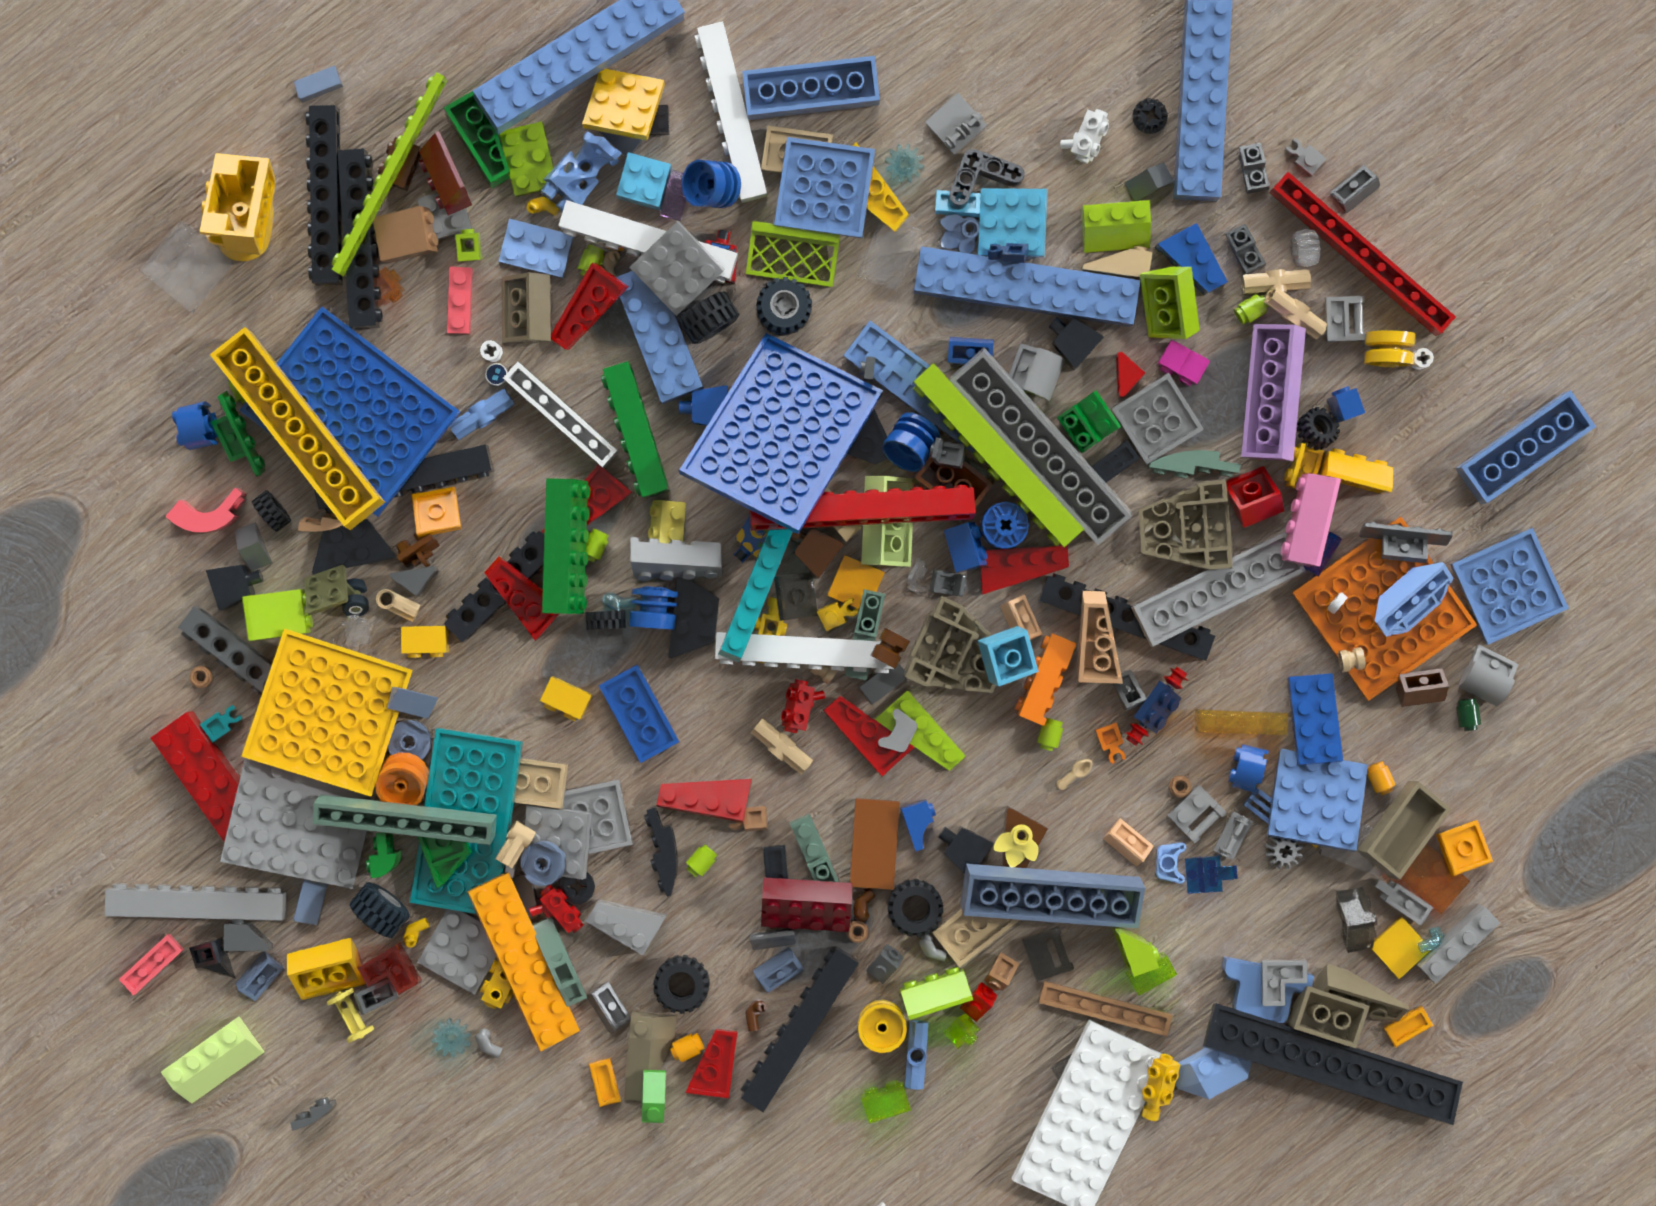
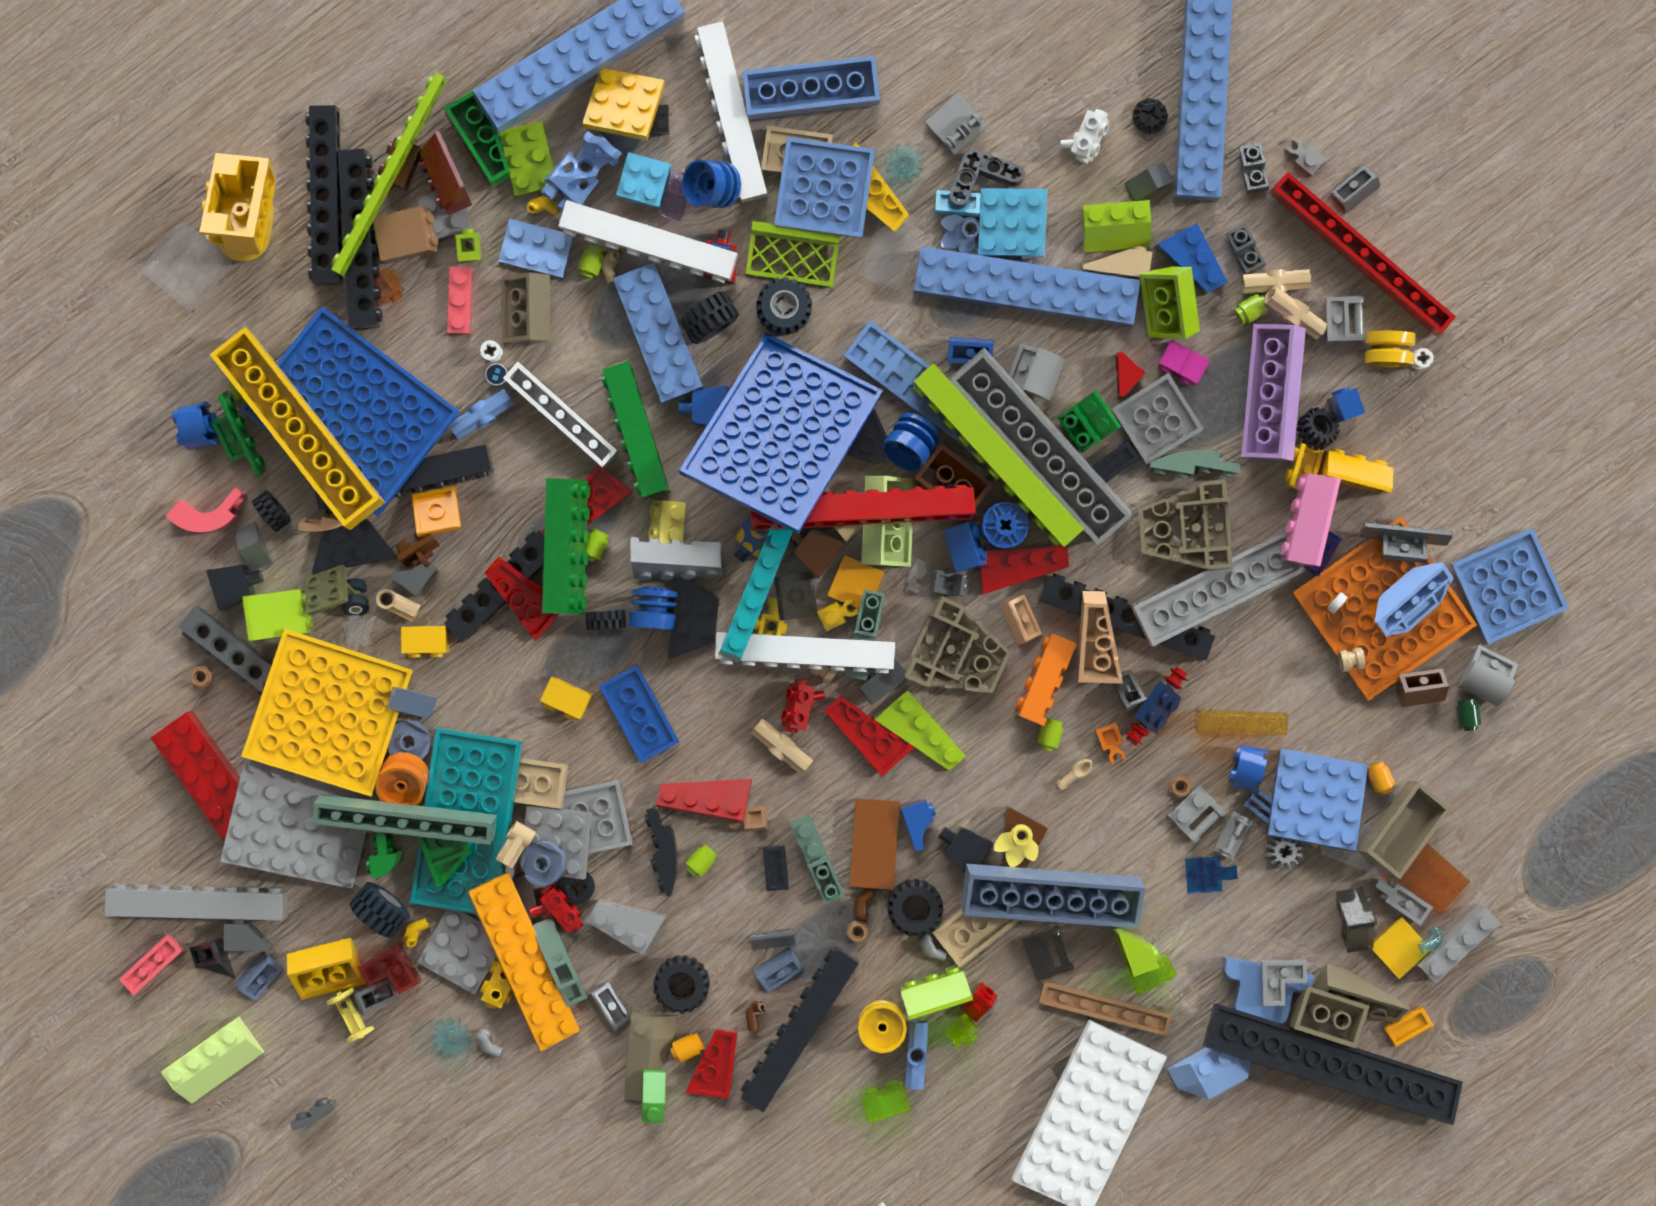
(218, 725): teal plate -> none
(310, 902): sand blue slope -> none
(318, 84): sand blue slope -> none
(590, 301): red wing -> none
(605, 1082): light orange tile -> none
(616, 602): clear light blue arm -> none
(677, 268): light grey plate -> none
(806, 904): dark red piece -> none
(867, 368): dark grey plate -> none
(885, 964): dark grey bracket -> none
(890, 648): reddish brown wheel -> none
(901, 734): light grey piece -> none
(947, 453): dark grey bracket -> none
(1001, 972): medium nougat bracket -> none
(1008, 656): medium azure brick -> none
(1010, 253): dark blue plate -> none
(1074, 341): black torso -> none
(1128, 842): light nougat slope -> none
(1160, 1085): yellow brick -> none
(1167, 862): light blue piece -> none
(1254, 496): red slope -> none
(1305, 248): clear gear -> none
(1315, 719): blue plate -> none
(1464, 848): light orange tile -> none
(1525, 447): medium blue brick -> none

